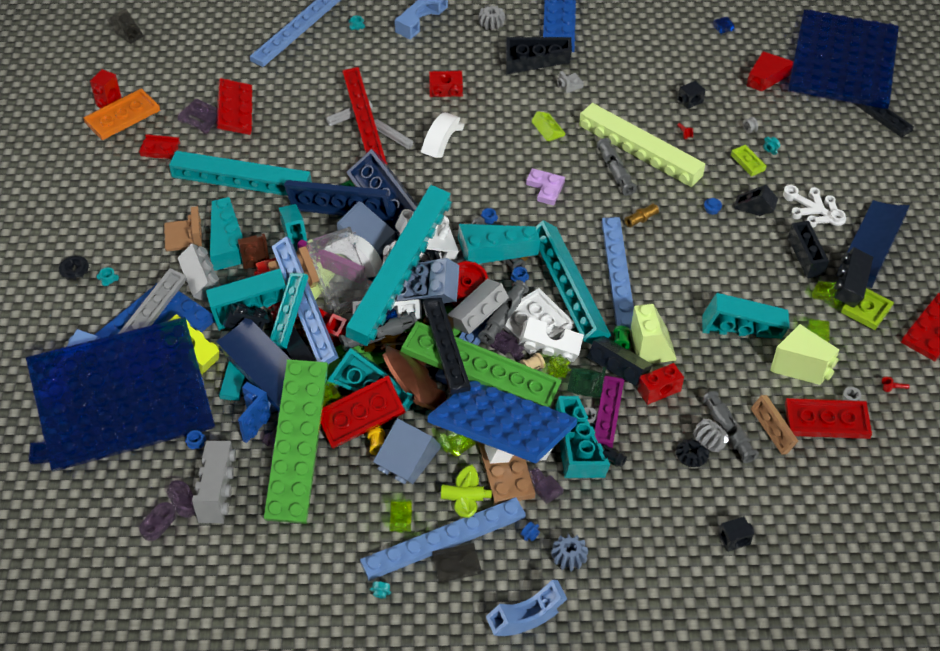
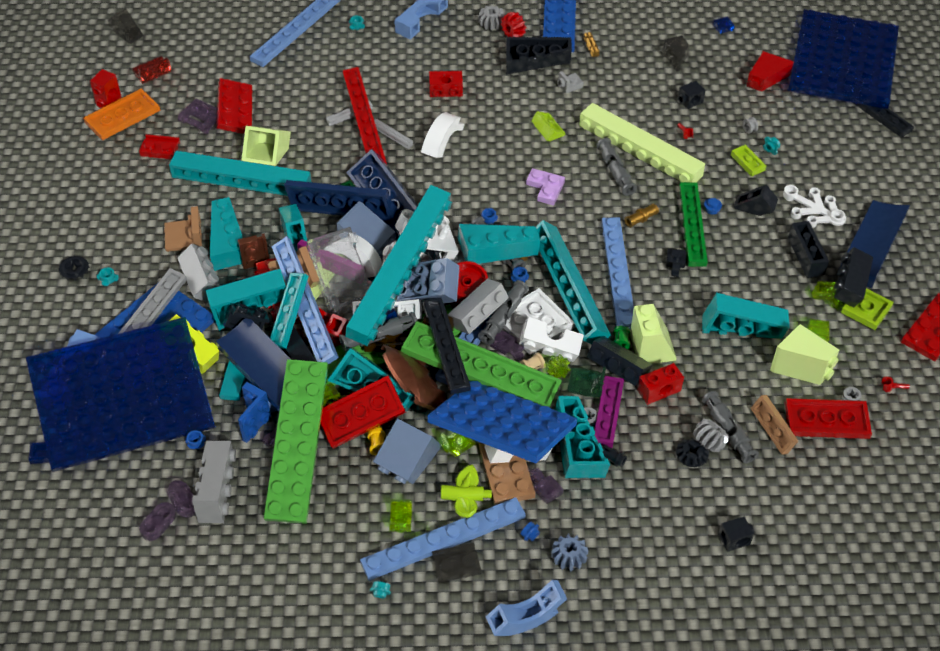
(152, 69): none -> clear red bracket
(265, 145): none -> yellowish green slope
(513, 25): none -> red gear
(591, 44): none -> pearl gold axle
(676, 51): none -> clear smoke slope
(676, 259): none -> black plate
(693, 224): none -> green plate

